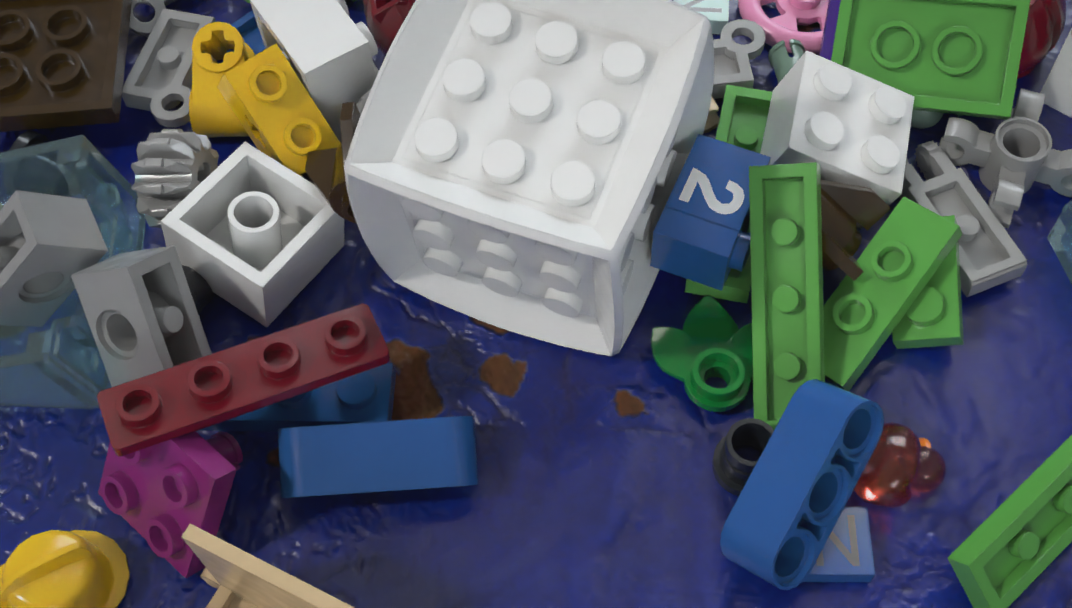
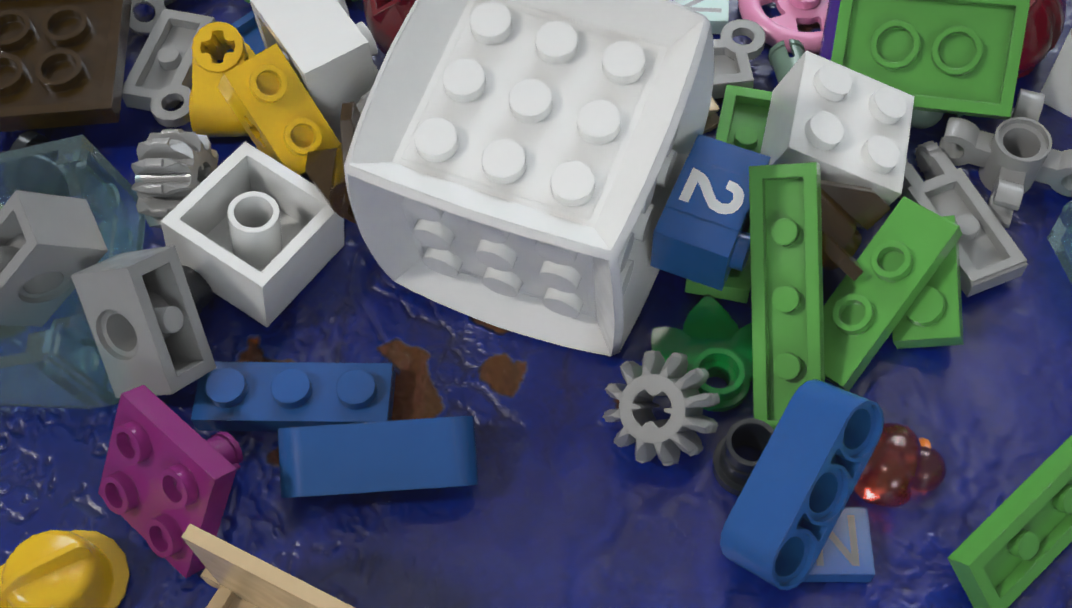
(241, 379): dark red bracket -> none
(636, 402): none -> light grey gear

